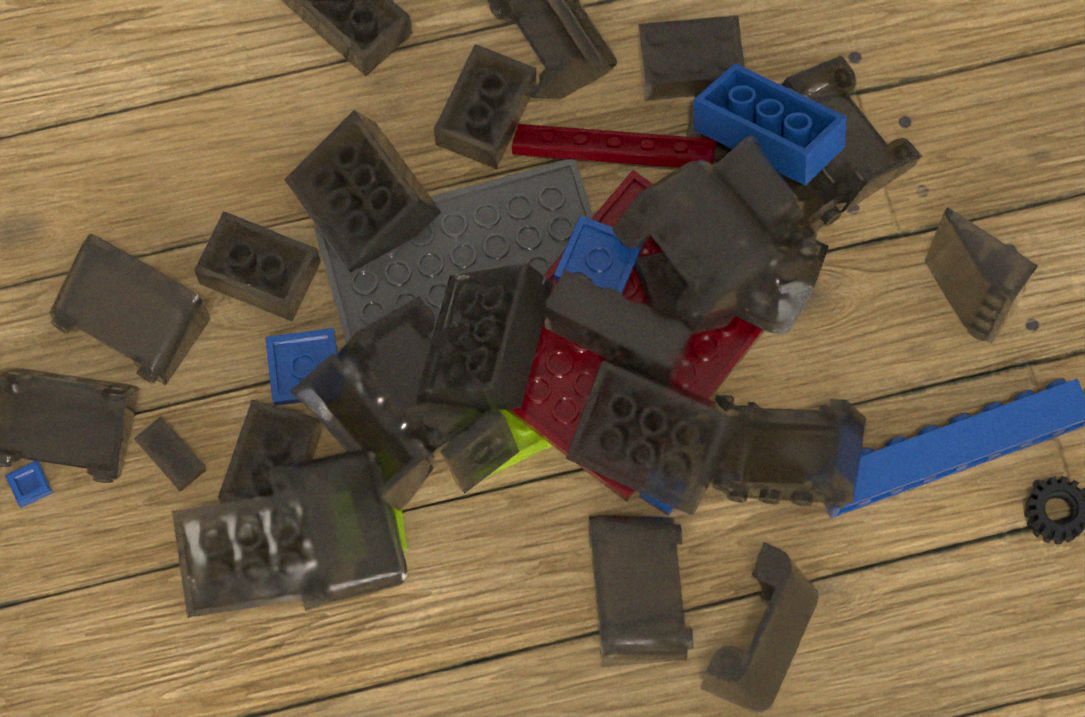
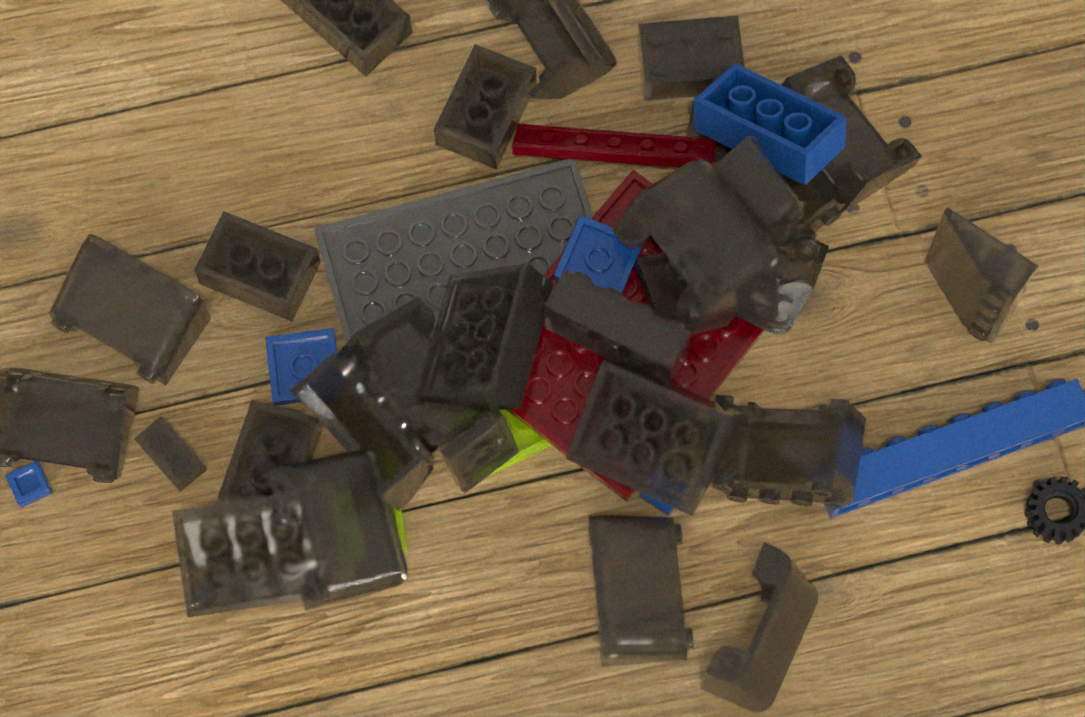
(361, 192): clear smoke slope -> none

